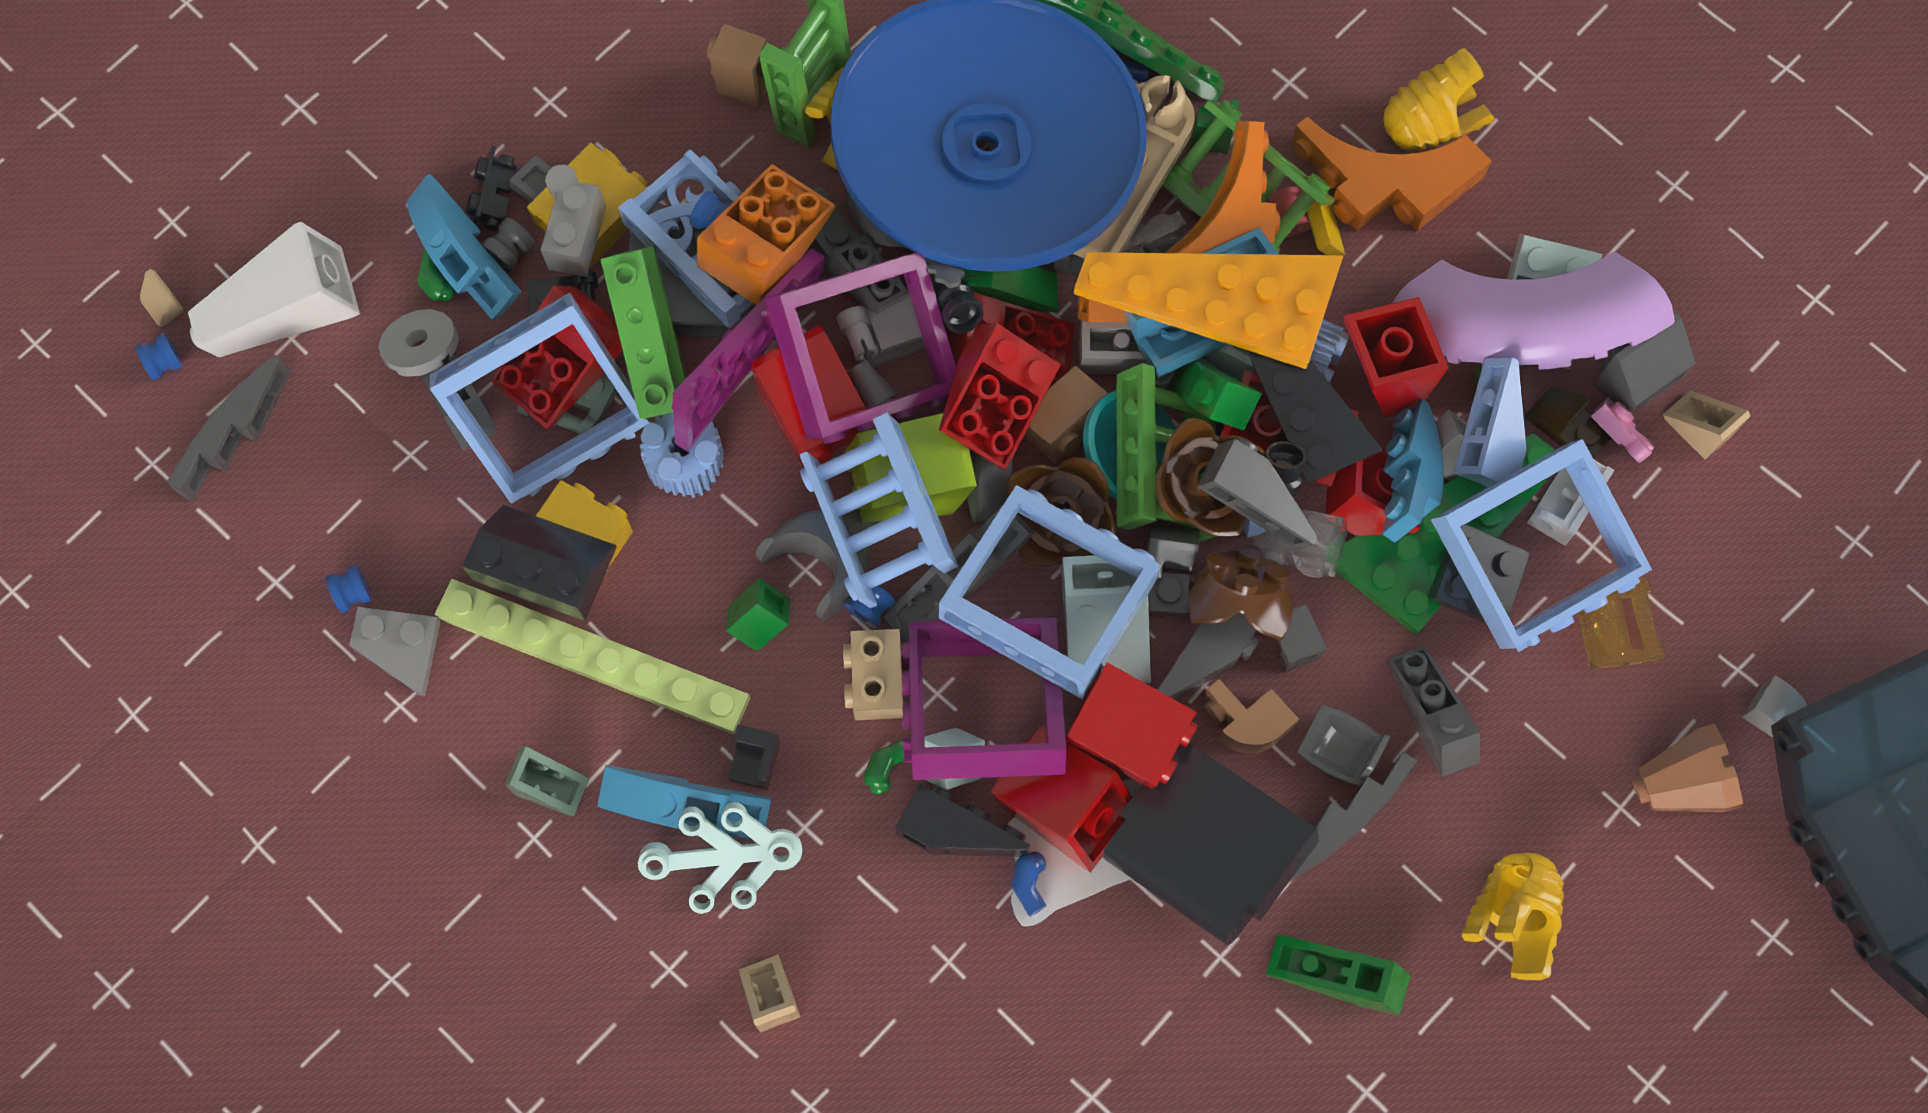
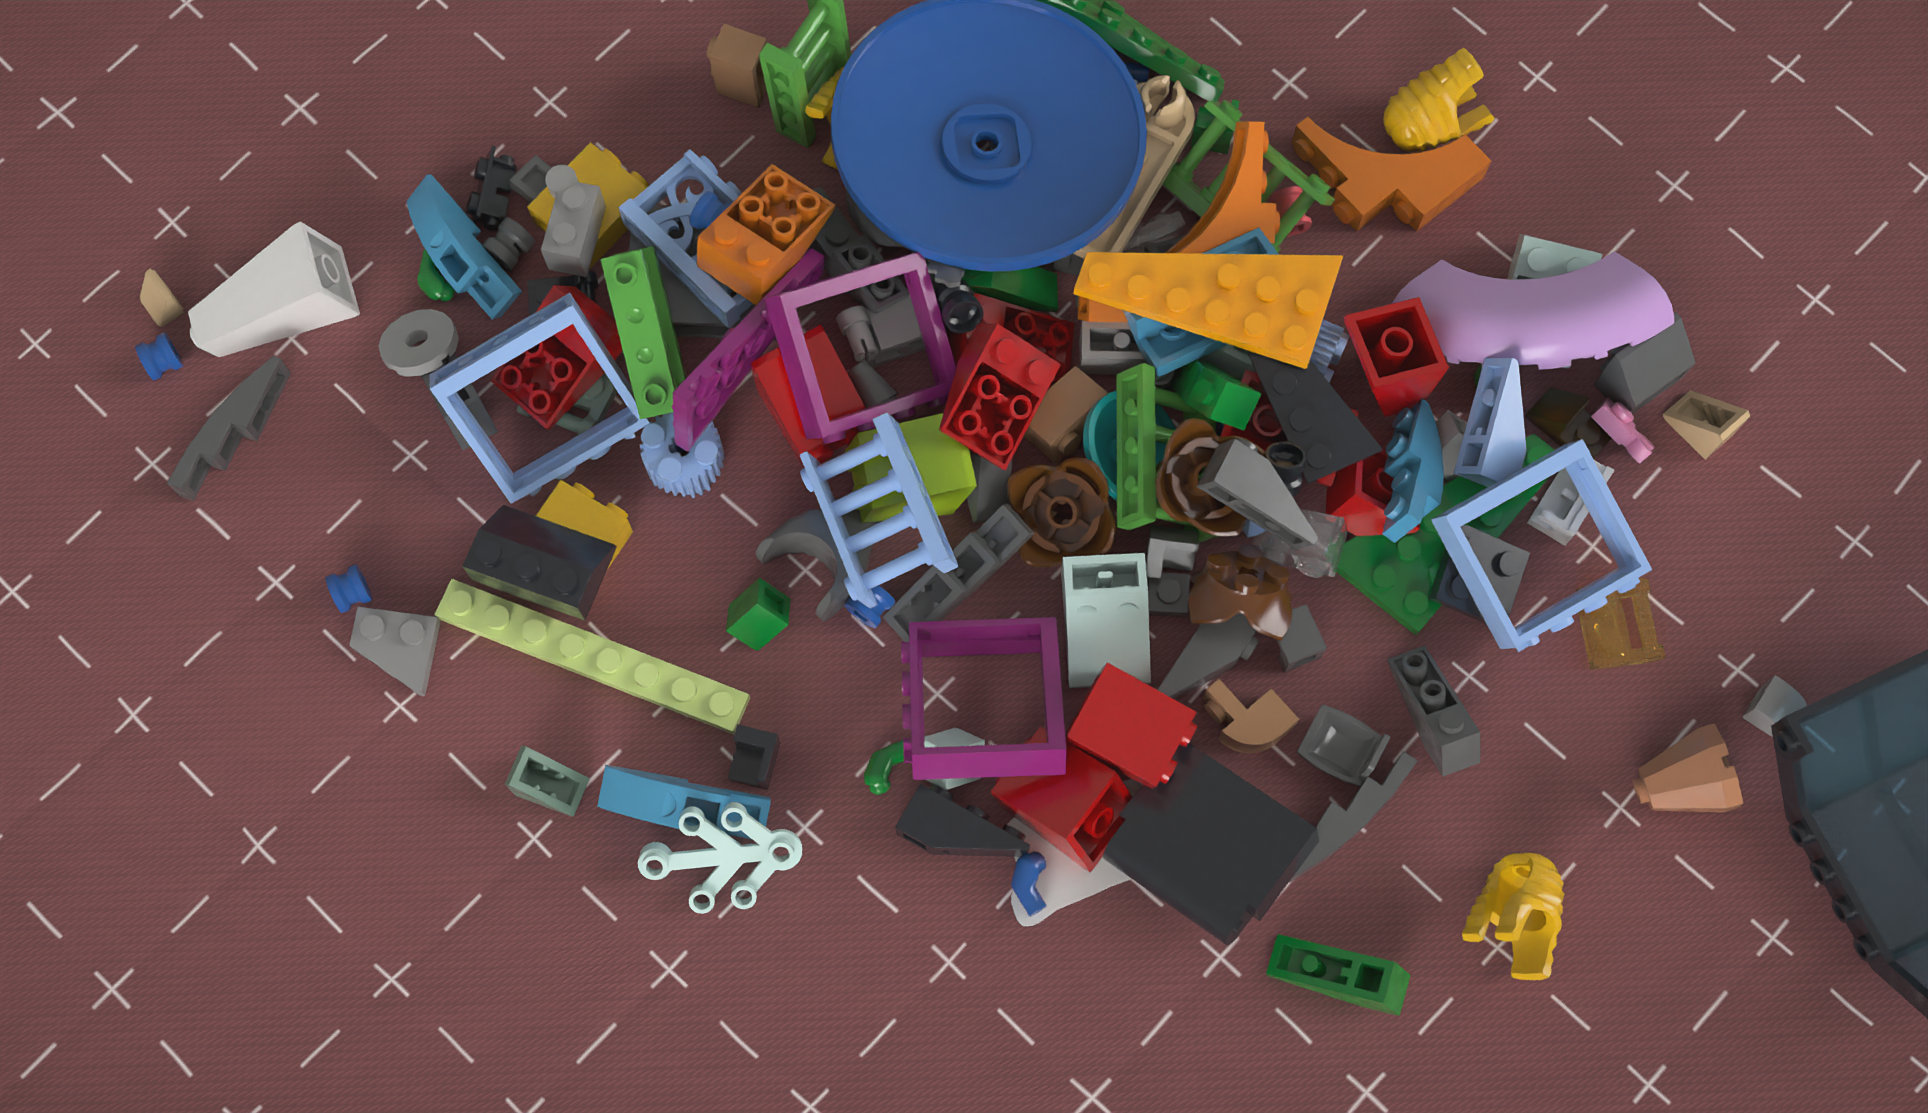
(768, 993): tan slope -> none
(875, 674): tan brick -> none
(1021, 646): light blue window -> none
(1325, 229): yellow tile -> none

